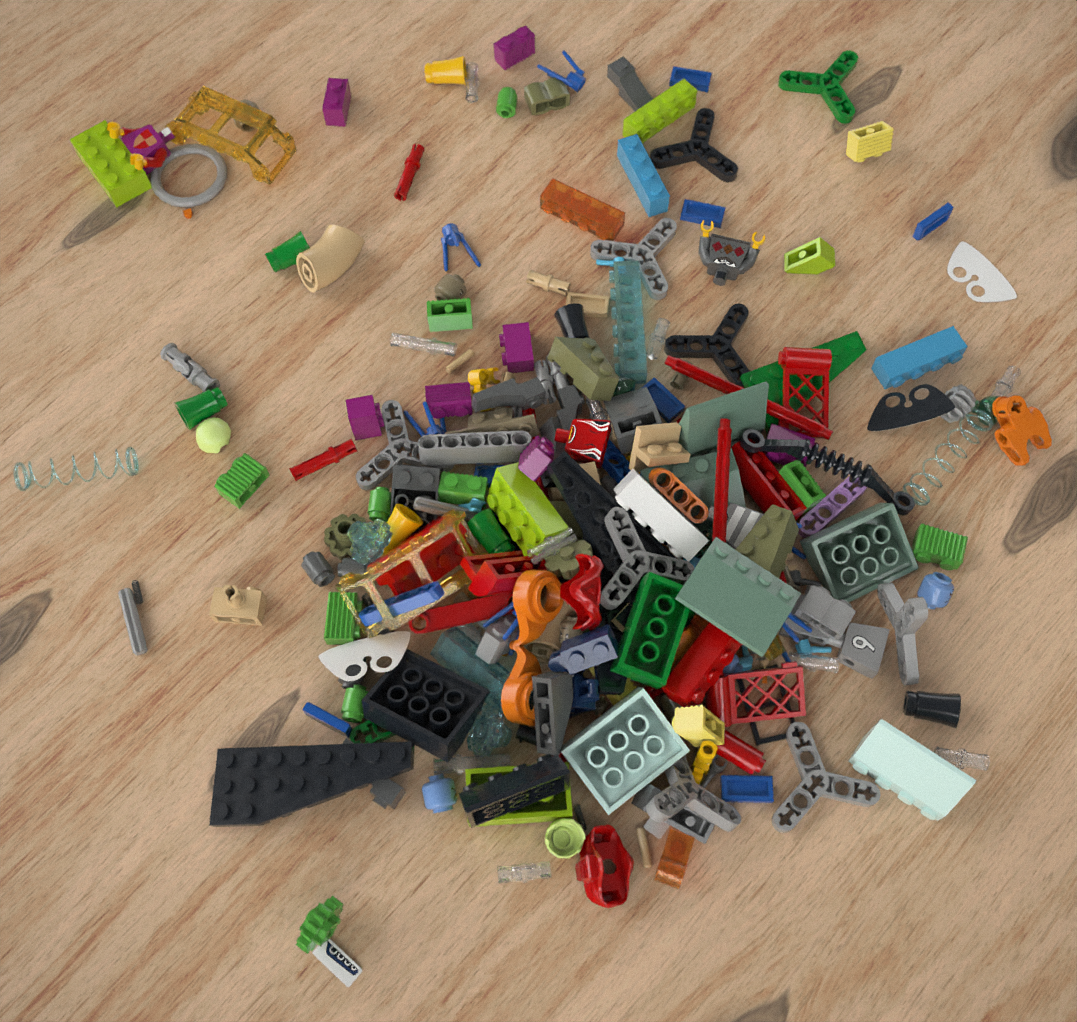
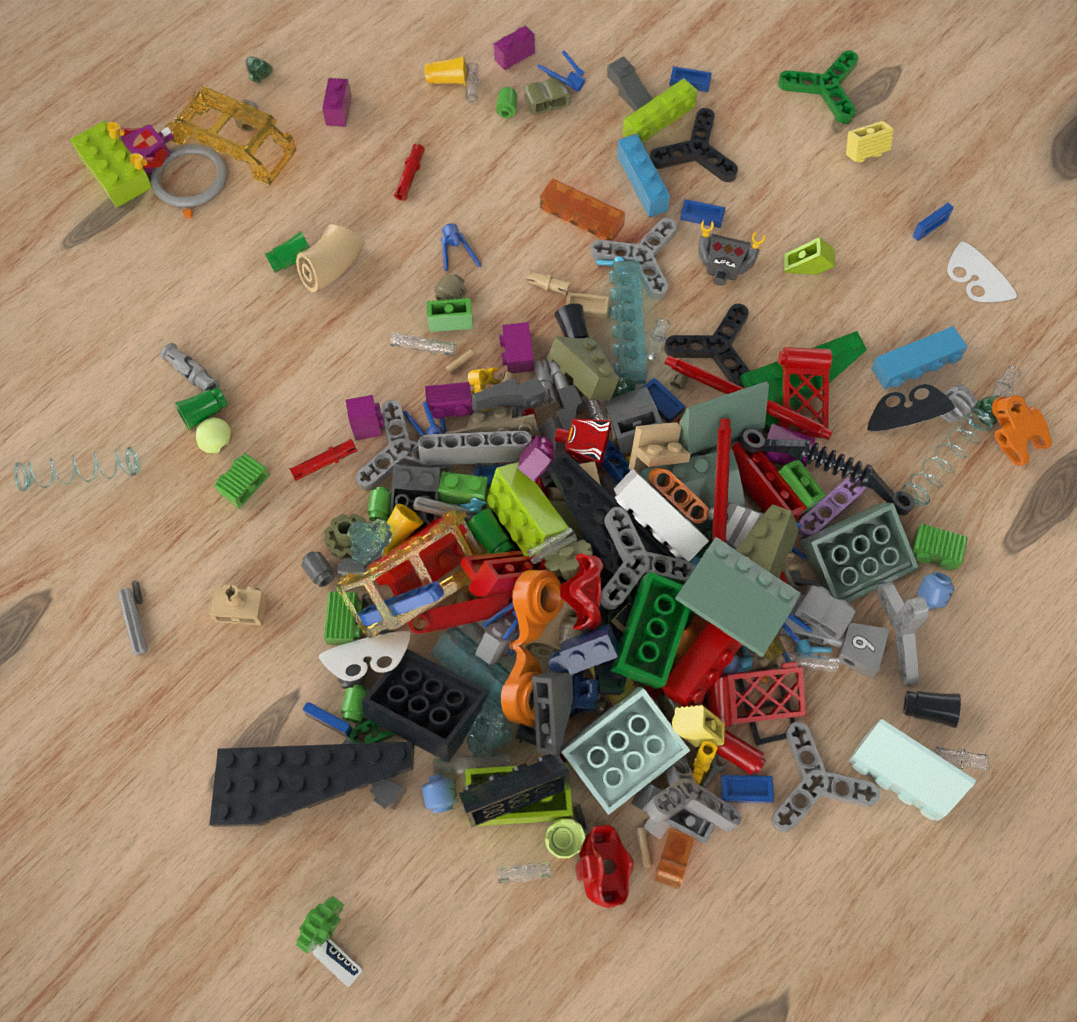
(258, 69): none -> clear green brick

